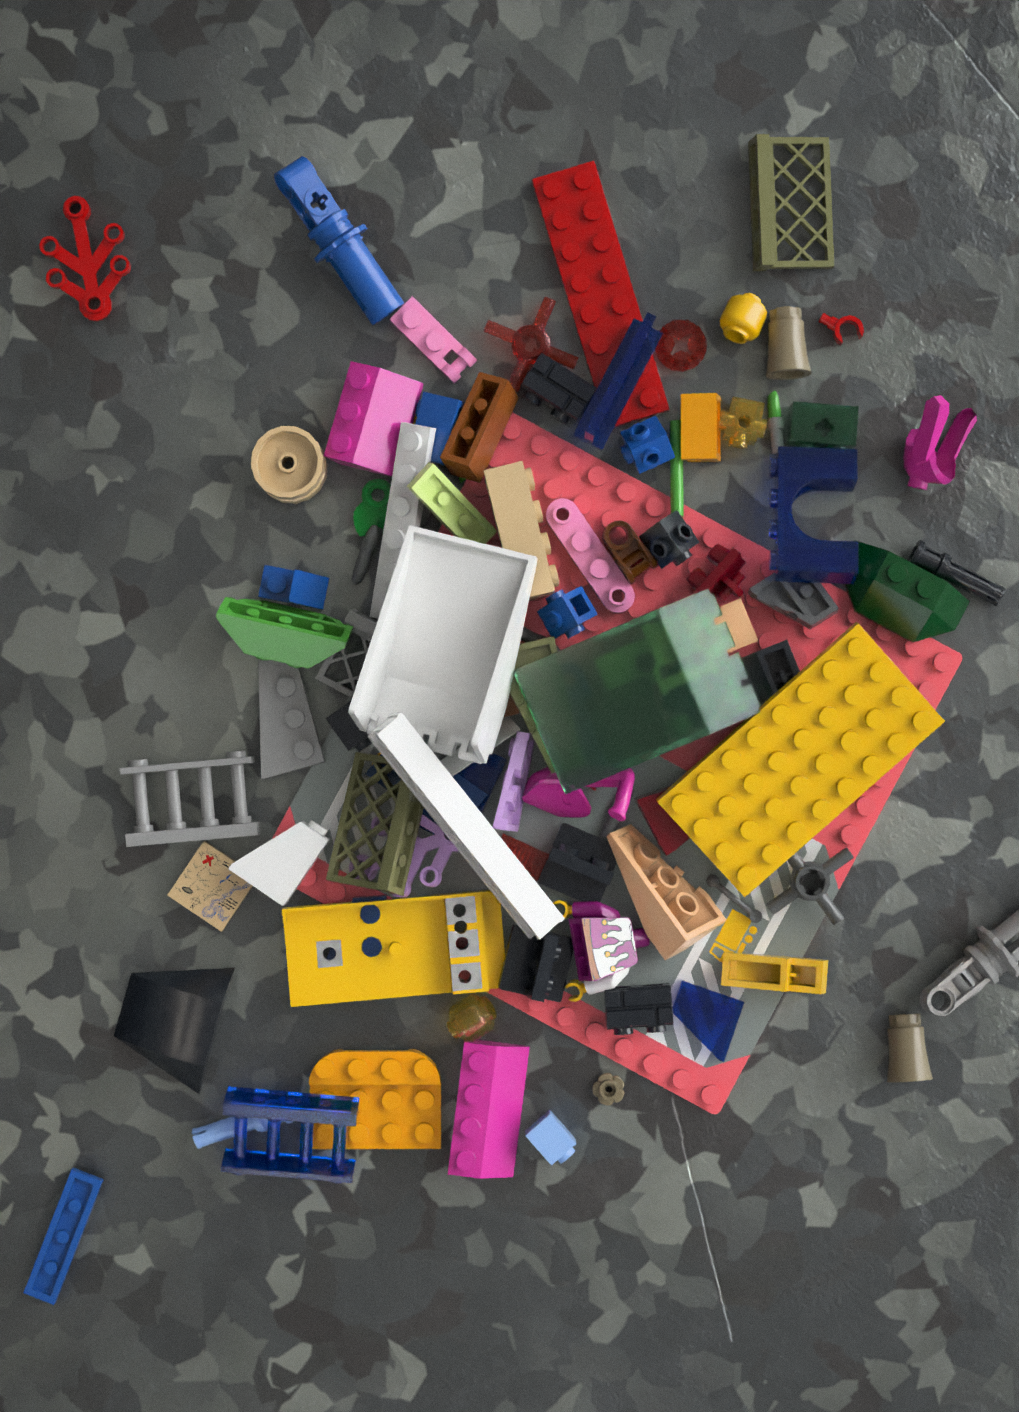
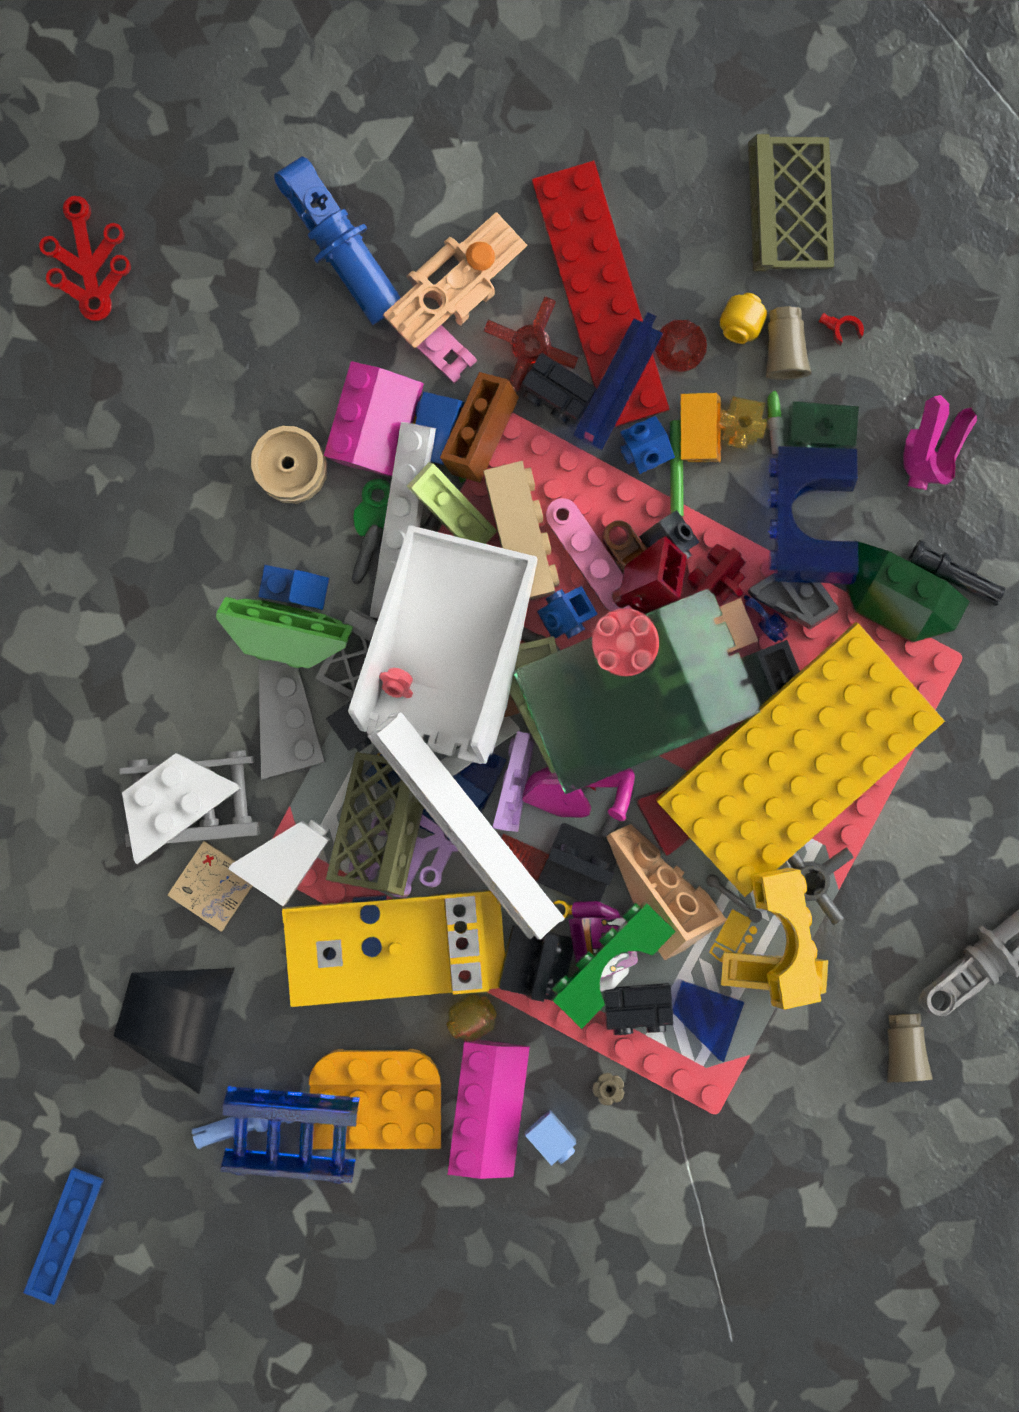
(170, 802): none -> white wing
(397, 683): none -> coral plate
(463, 287): none -> light nougat piece
(625, 642): none -> coral dish
(640, 932): none -> green arch
(652, 578): none -> dark red torso
(772, 625): none -> clear blue plate
(795, 977): none -> yellow arch

